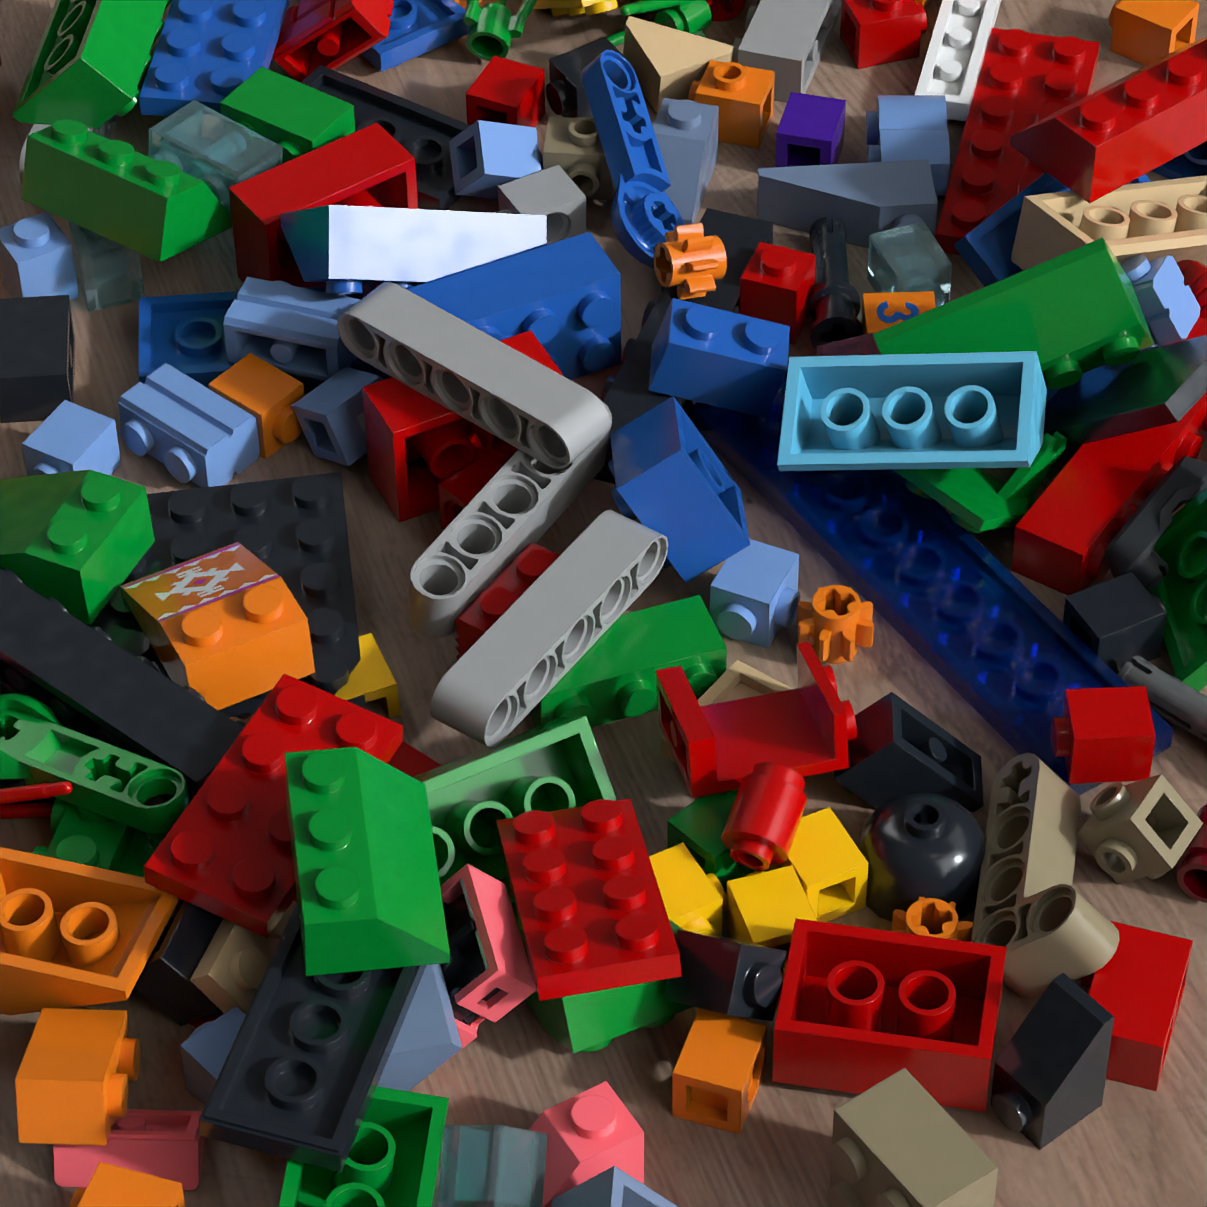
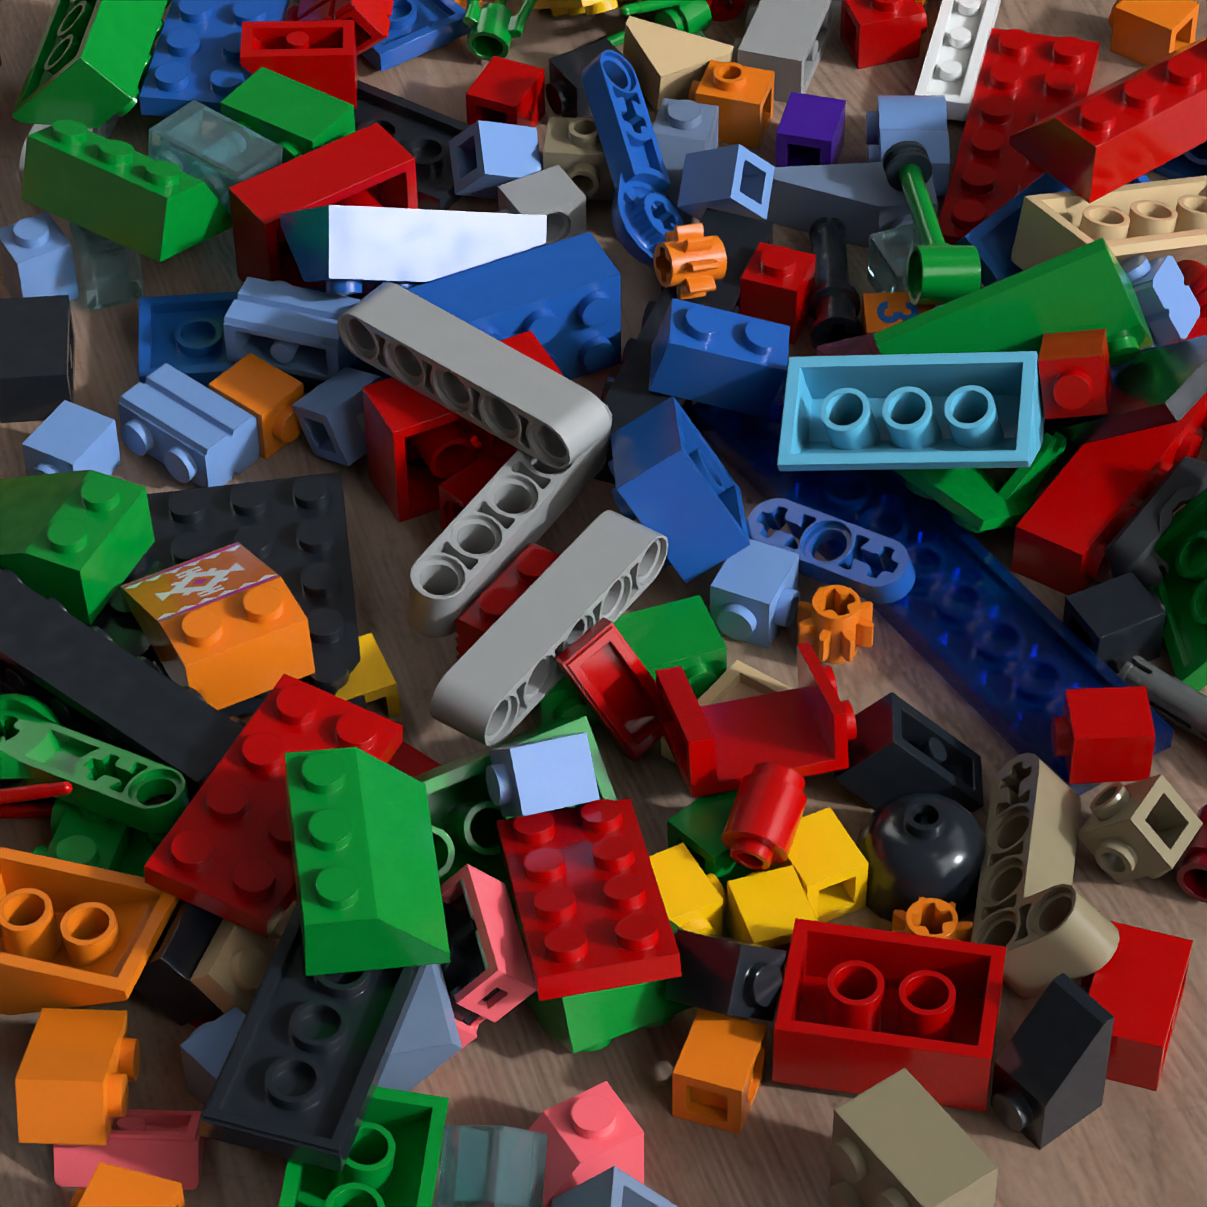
(307, 51): none -> red slope
(542, 775): none -> brick
(614, 687): none -> red tile
(726, 181): none -> medium blue brick
(847, 570): none -> blue beam
(934, 268): none -> green piece
(1075, 373): none -> red brick

